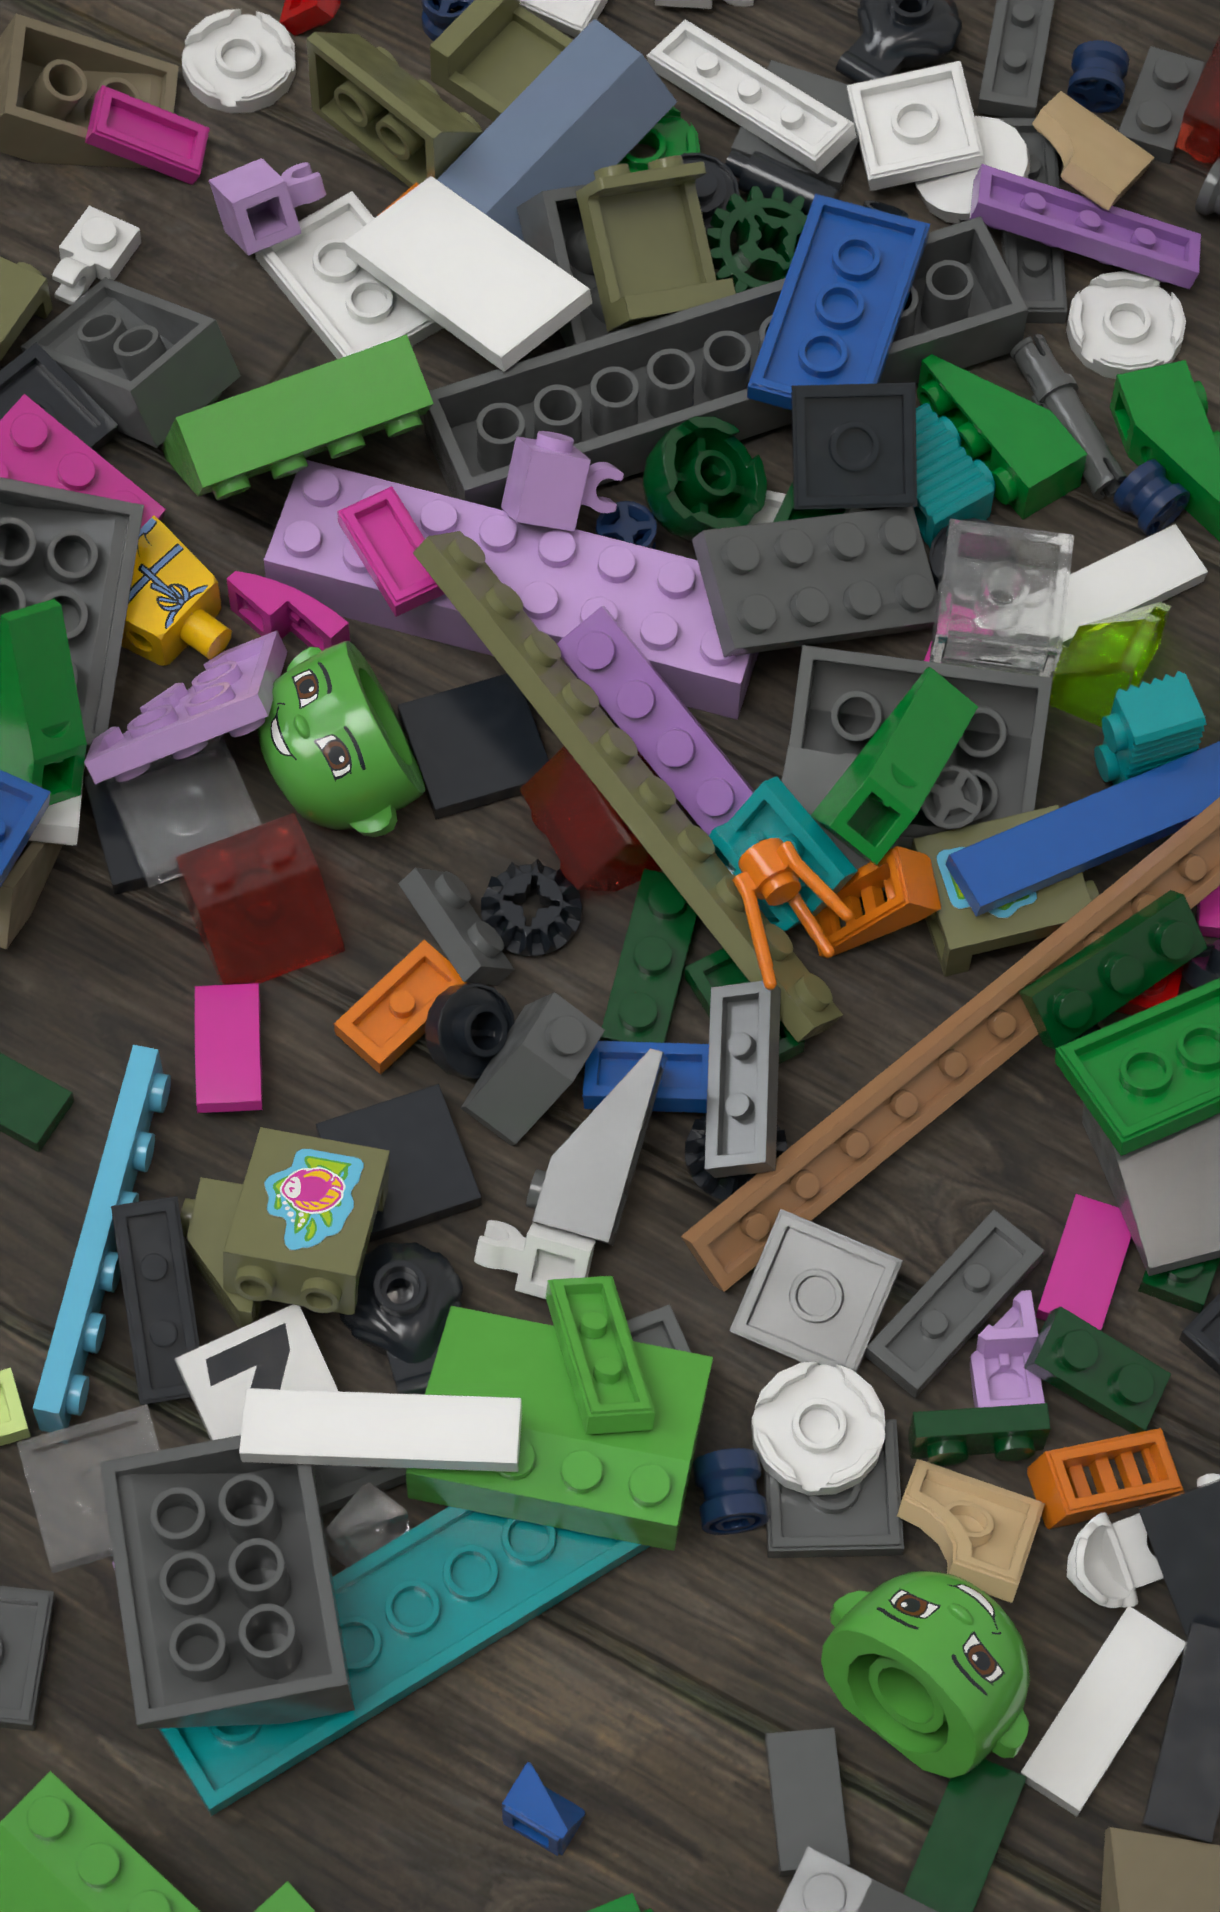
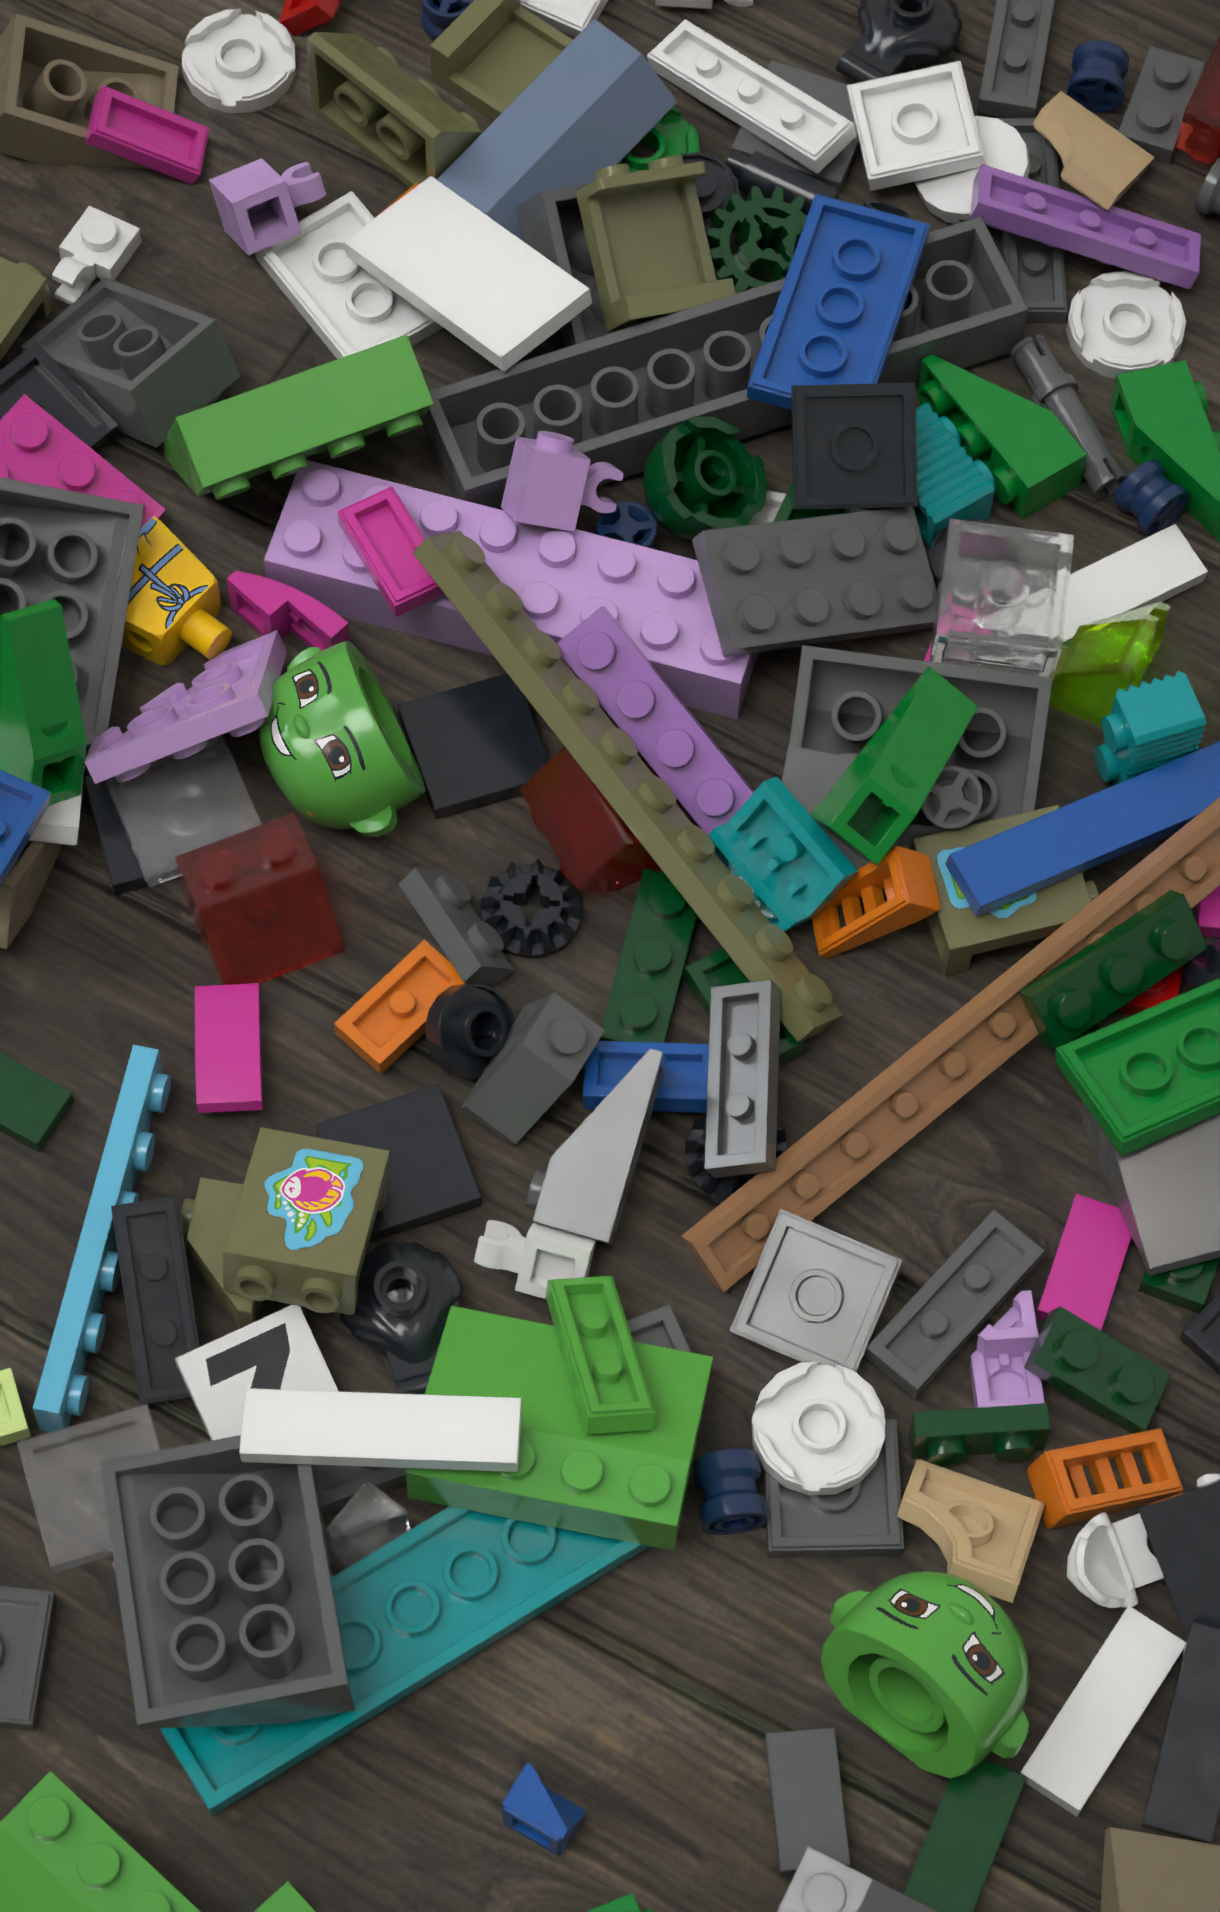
(772, 874): orange plant -> none

